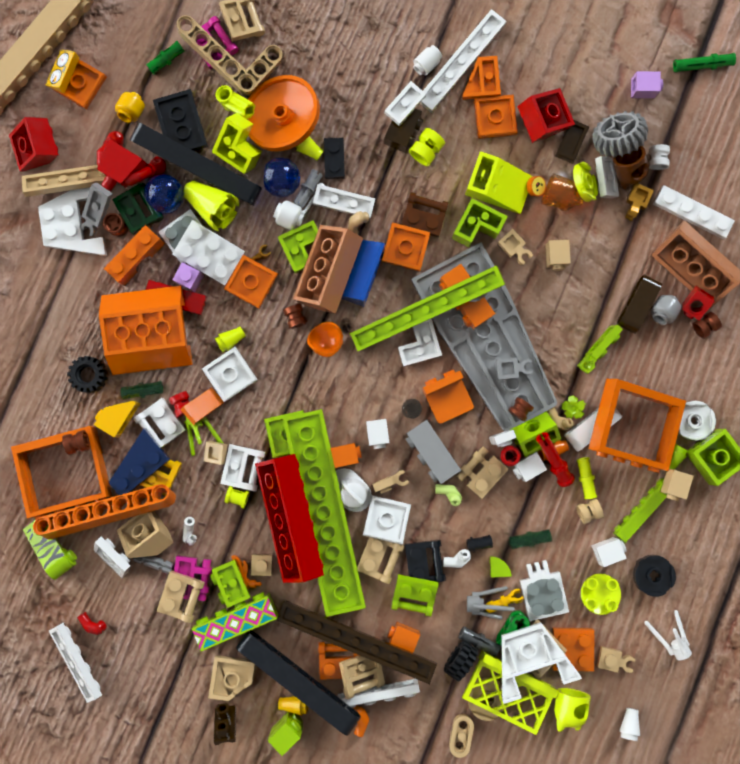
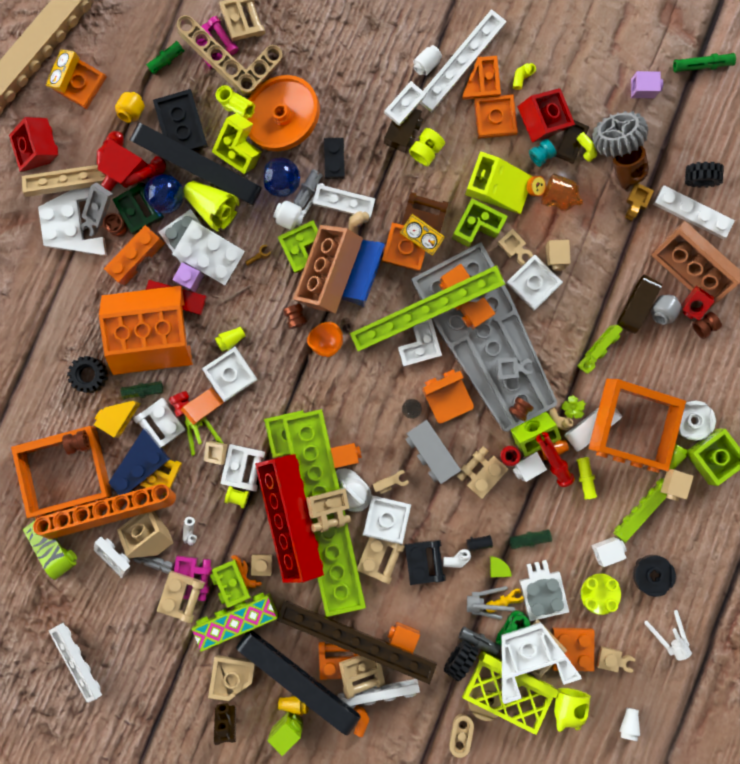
(91, 627): red arm -> none
(251, 281): orange plate -> none
(310, 149): neon yellow cone -> none
(325, 504): none -> tan plate
(377, 433): white brick -> none
(414, 589): lime plate -> none
(422, 235): none -> slope
(451, 492): yellowish green arm -> none
(502, 439): white plate -> none
(522, 73): none -> neon yellow arm
(534, 282): none -> white plate
(543, 152): none -> teal wheel
(585, 182): neon yellow plate -> none
(588, 144): none -> neon yellow arm
(590, 511): tan wheel -> none
(606, 177): white plate -> none
(659, 157): white wheel -> none
(704, 174): none -> black tyre

